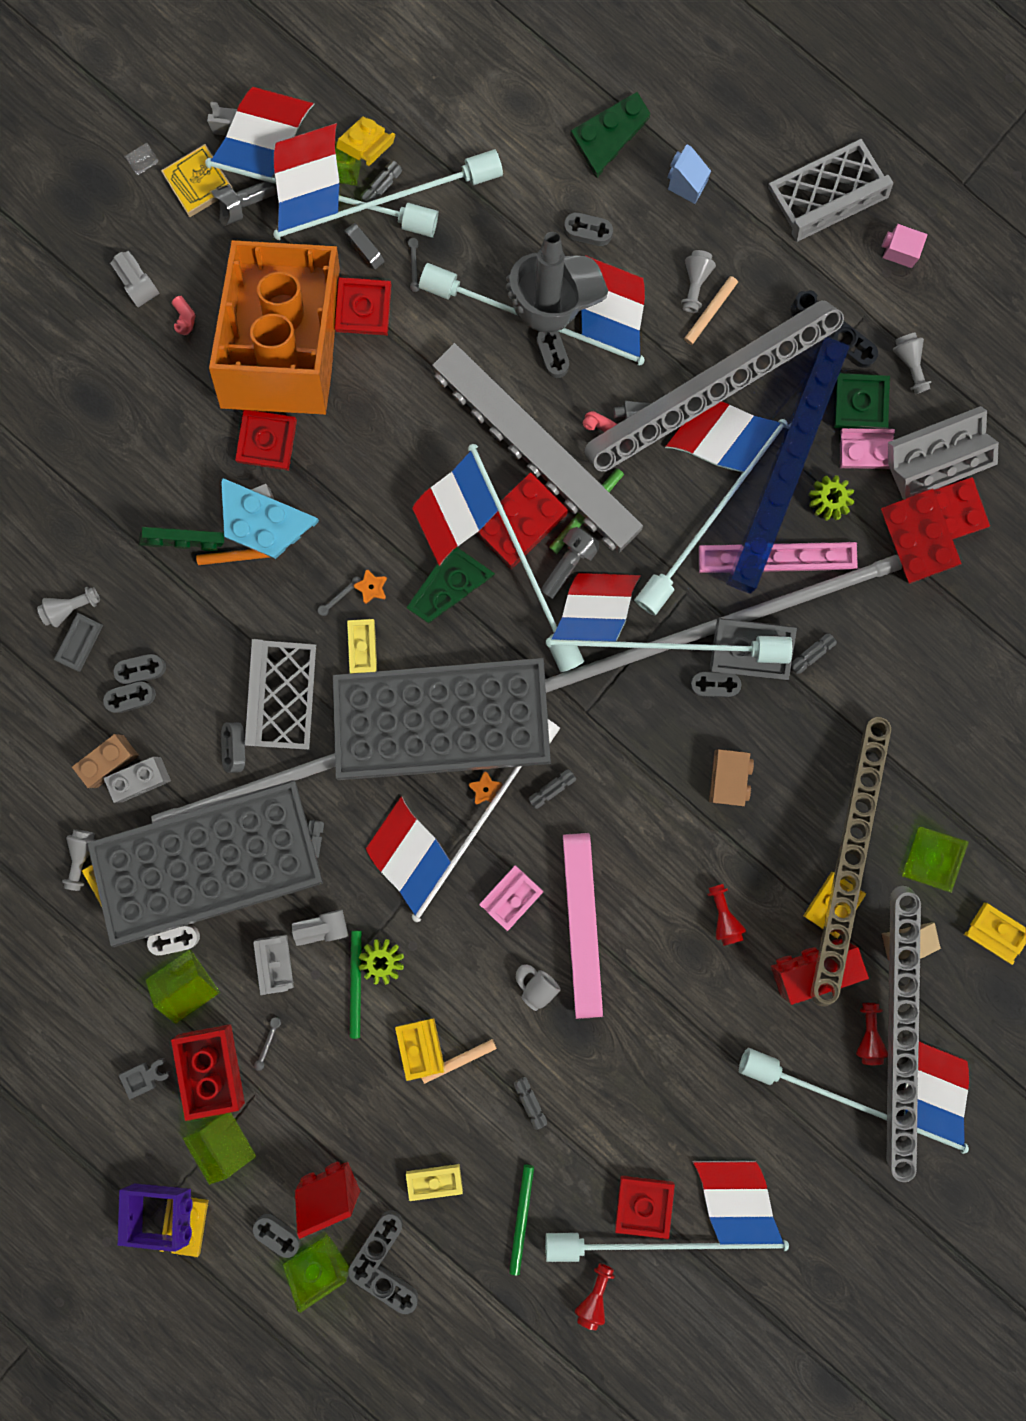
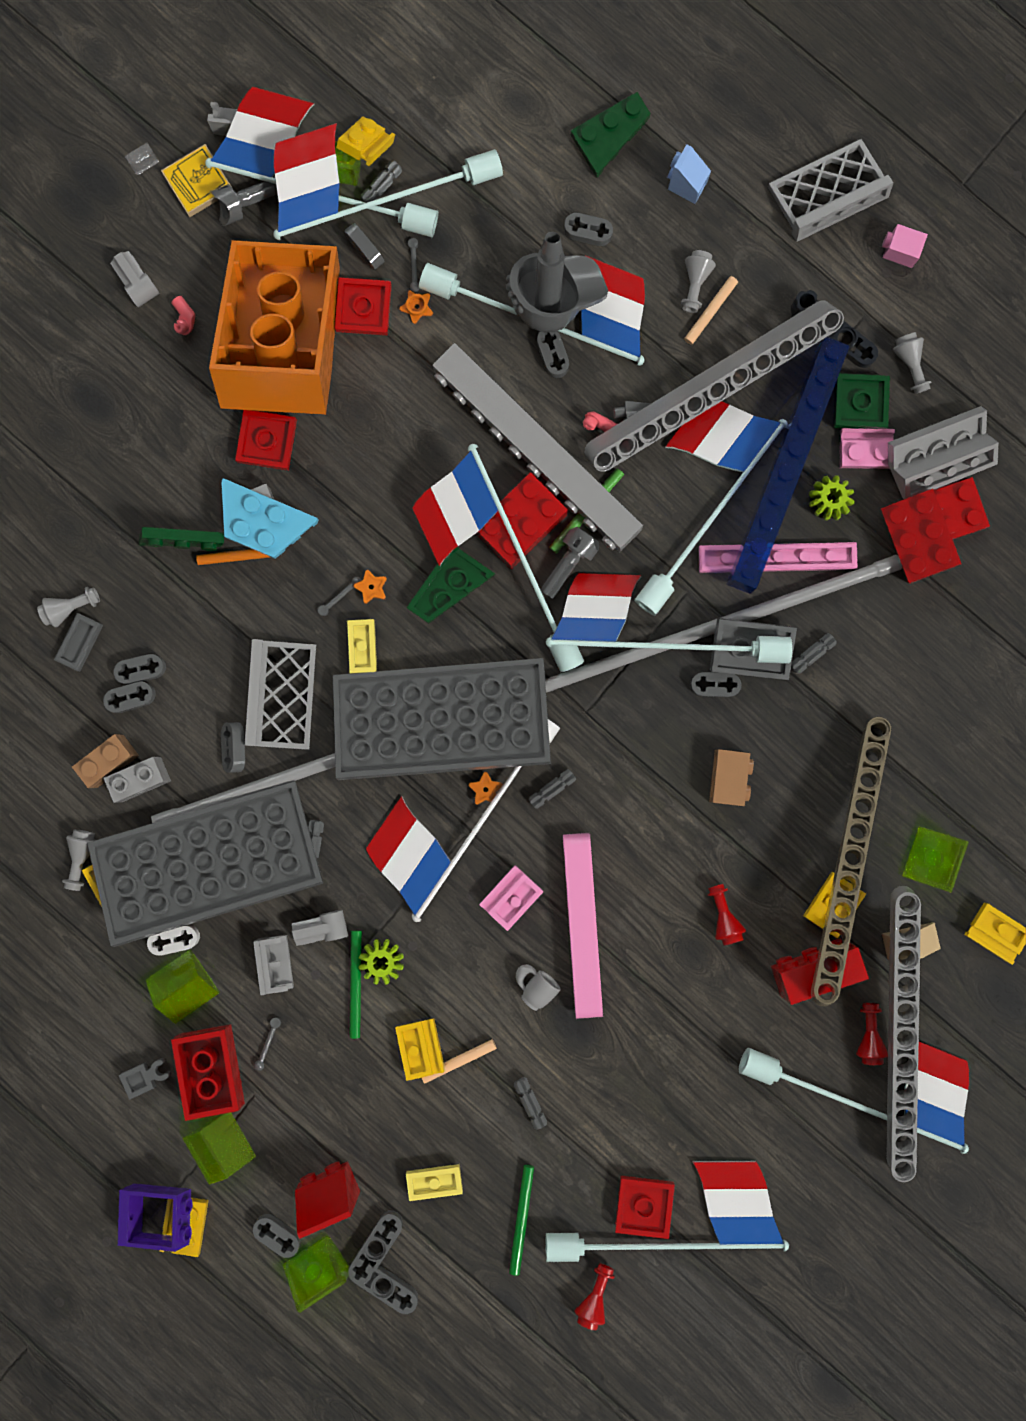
(417, 299): none -> orange plate

